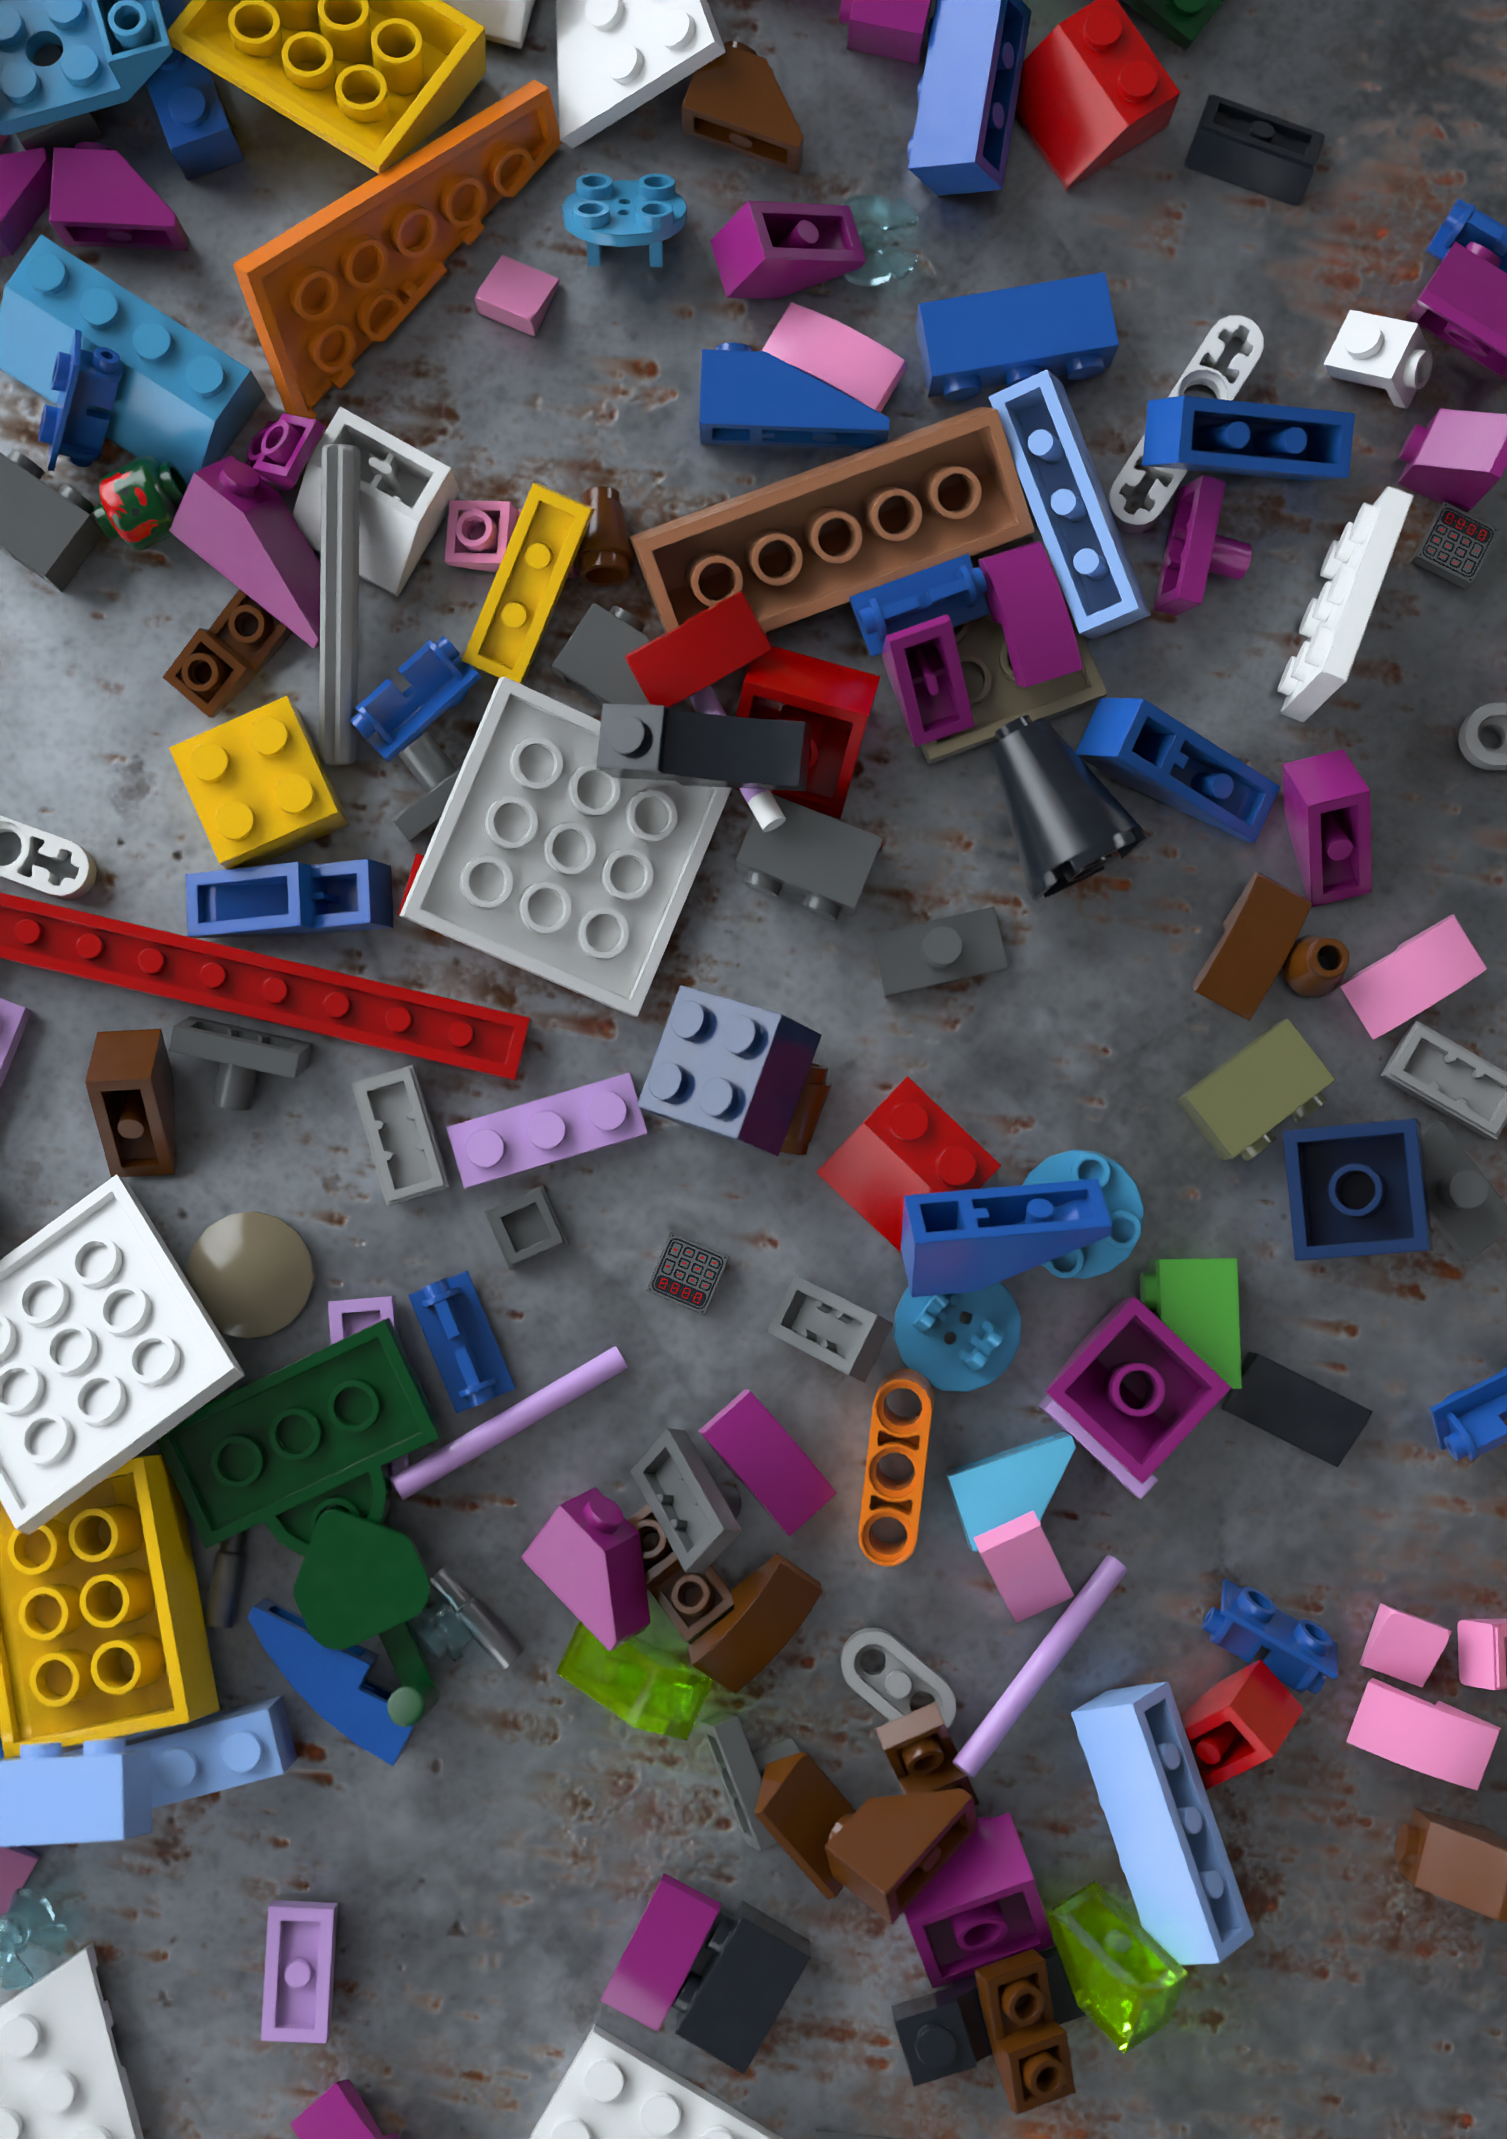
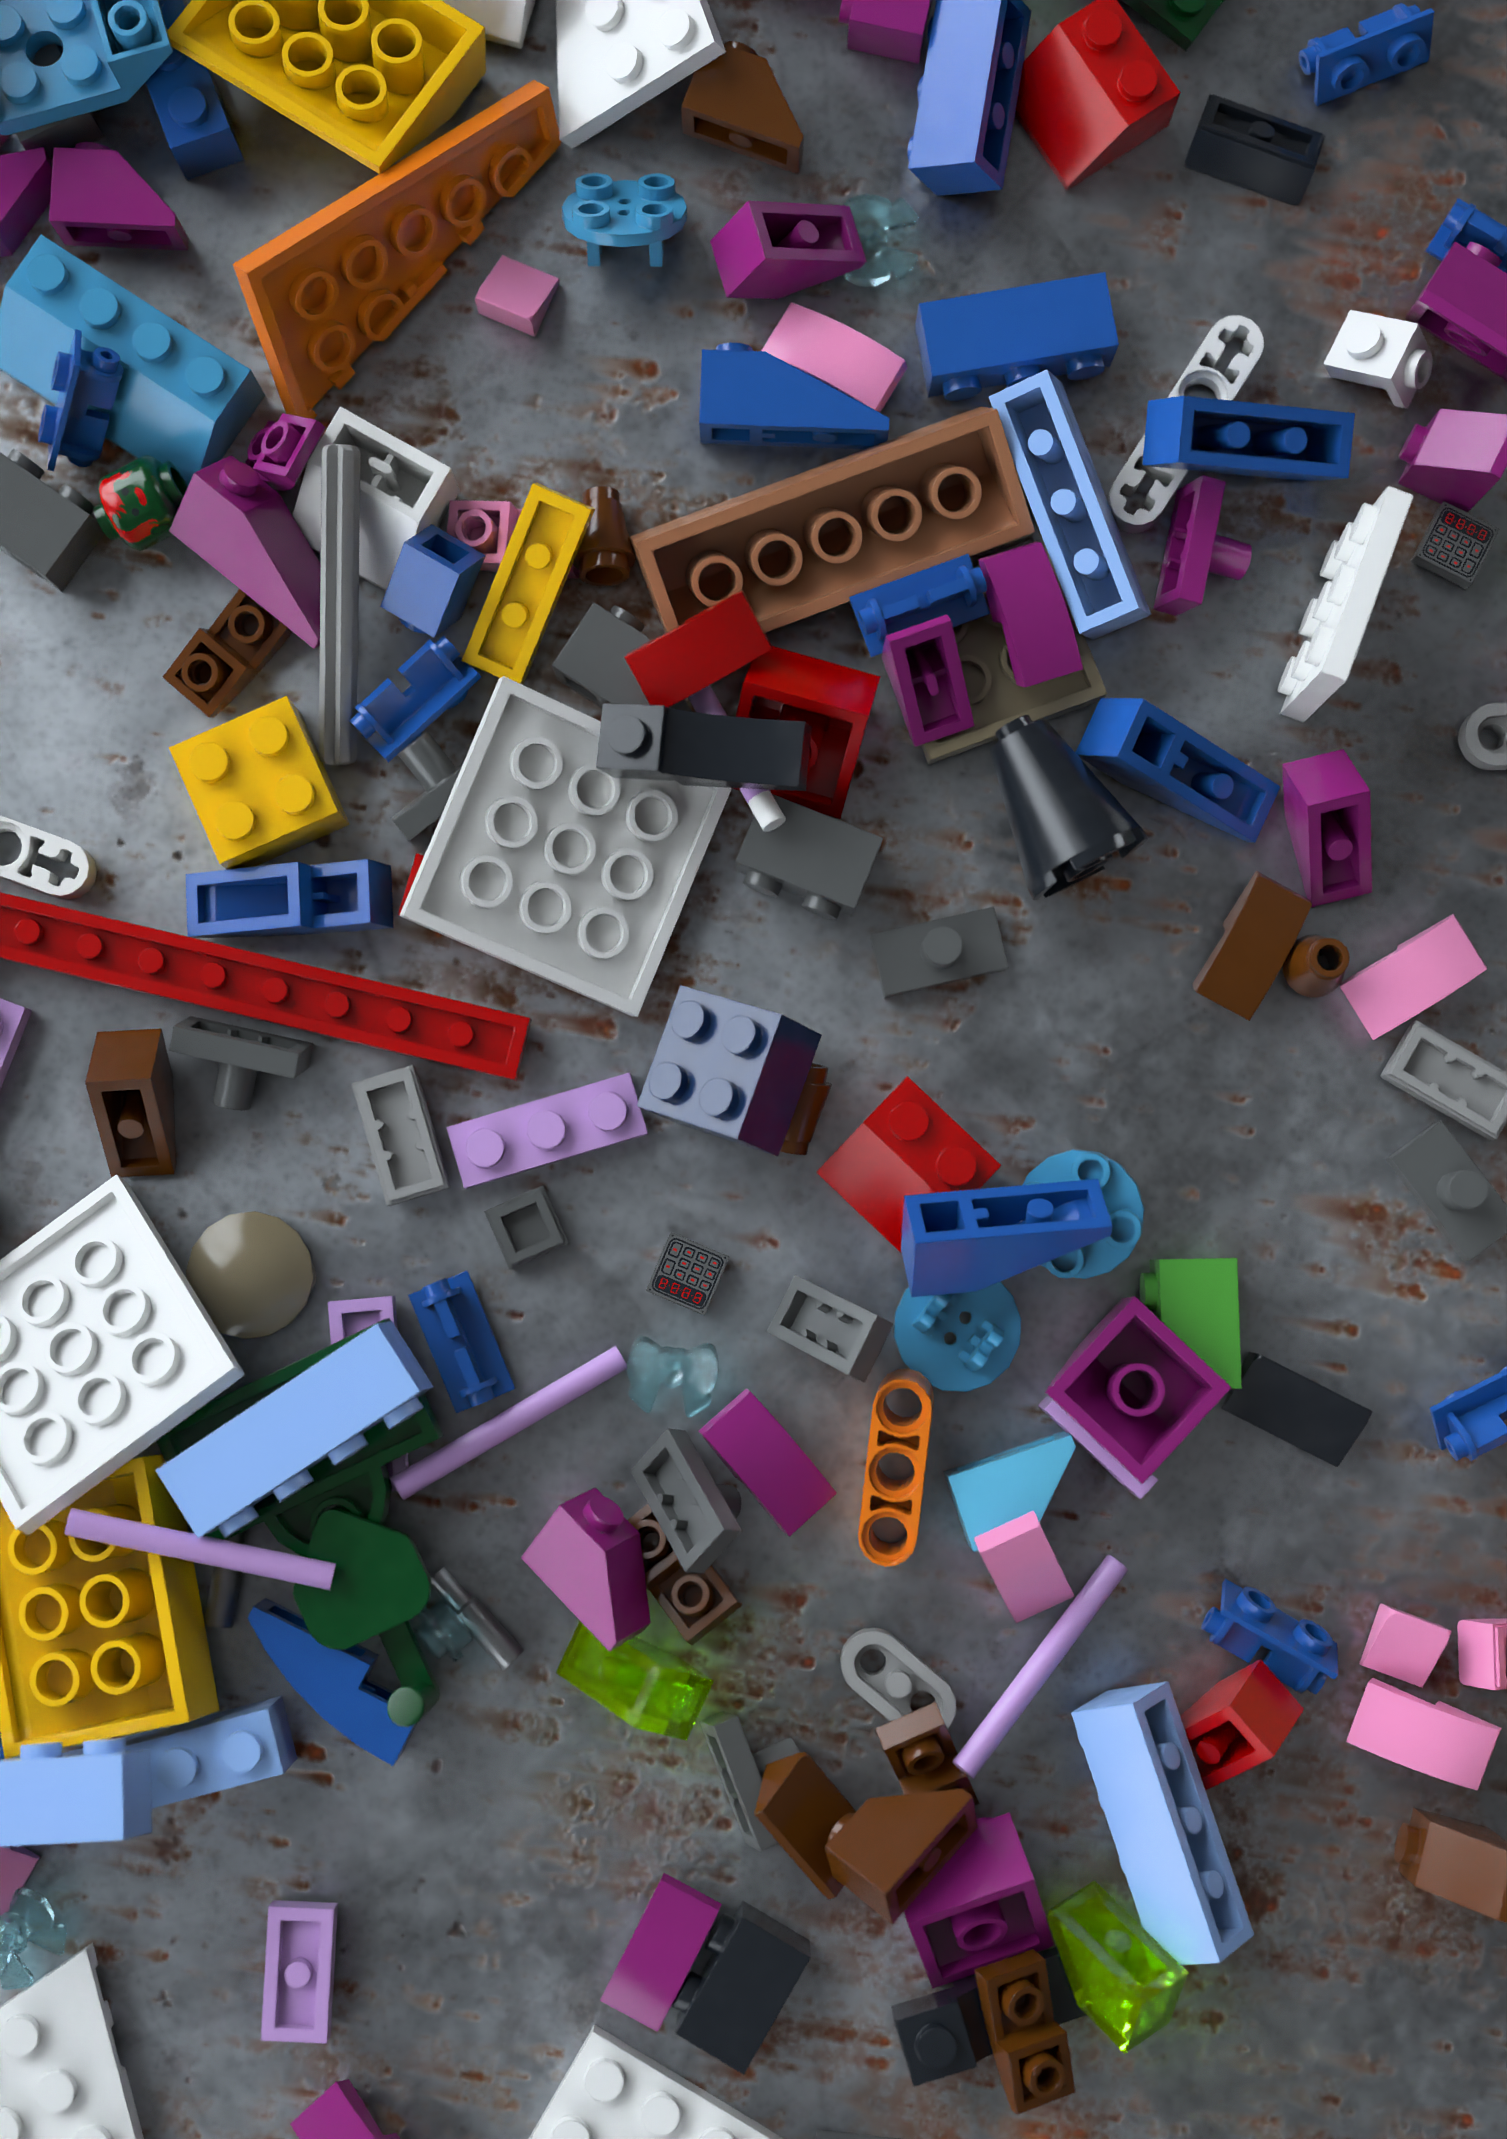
(199, 1550): none -> lavender bar
(294, 1430): none -> light blue brick
(432, 581): none -> brick
(692, 1368): none -> clear light blue piece
(765, 1617): reddish brown slope -> none
(1256, 1092): olive brick -> none
(1357, 1190): dark blue brick -> none
(1386, 47): none -> blue hinge

